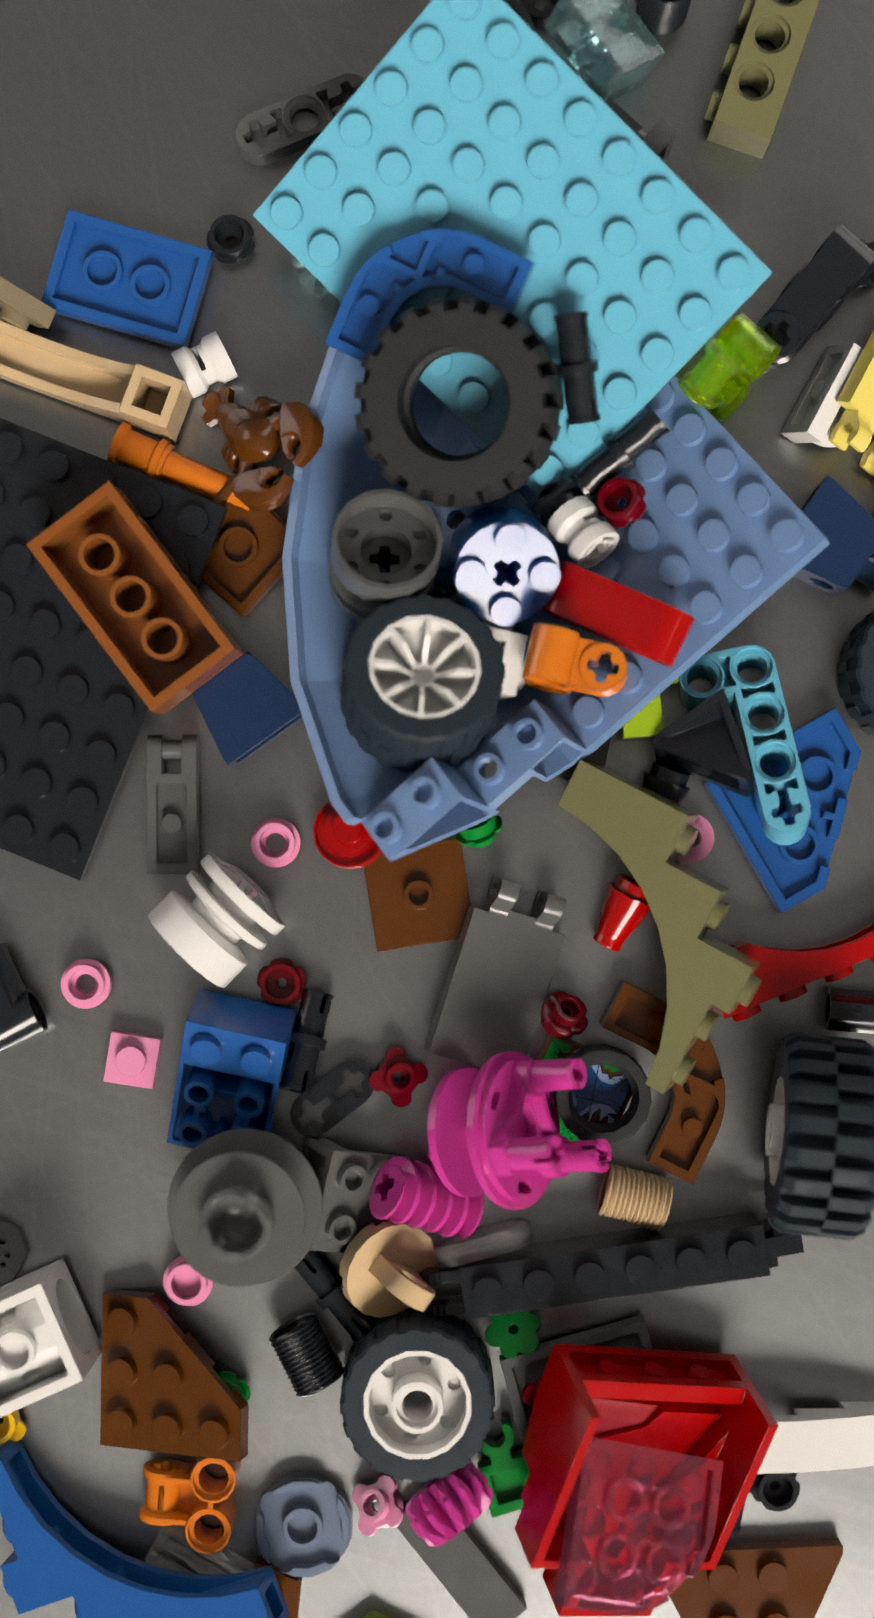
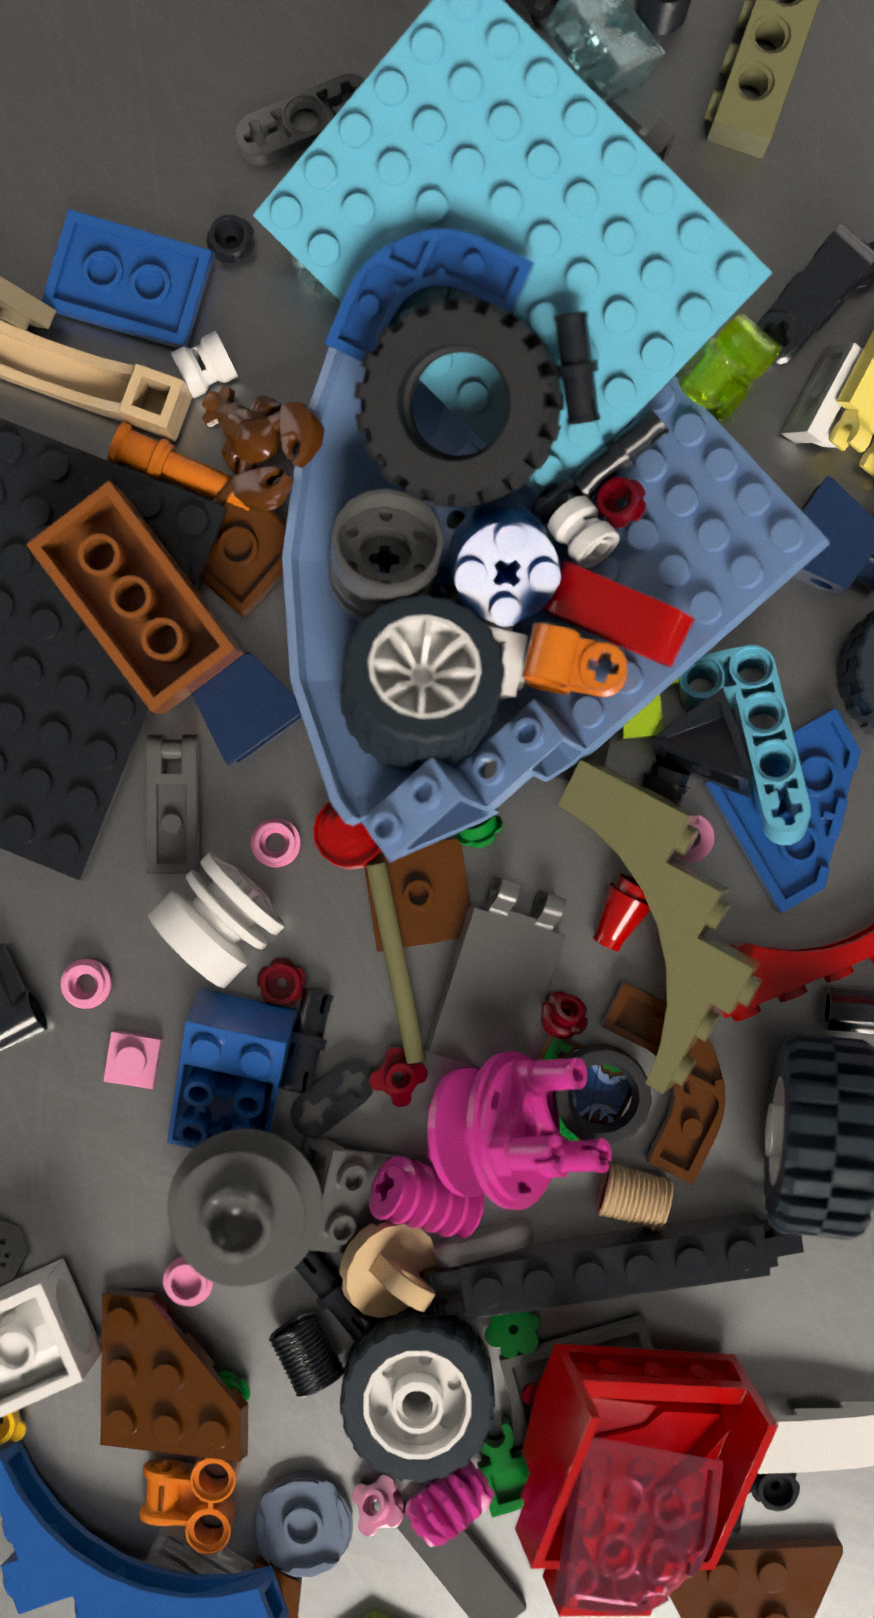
(396, 963): none -> olive bar

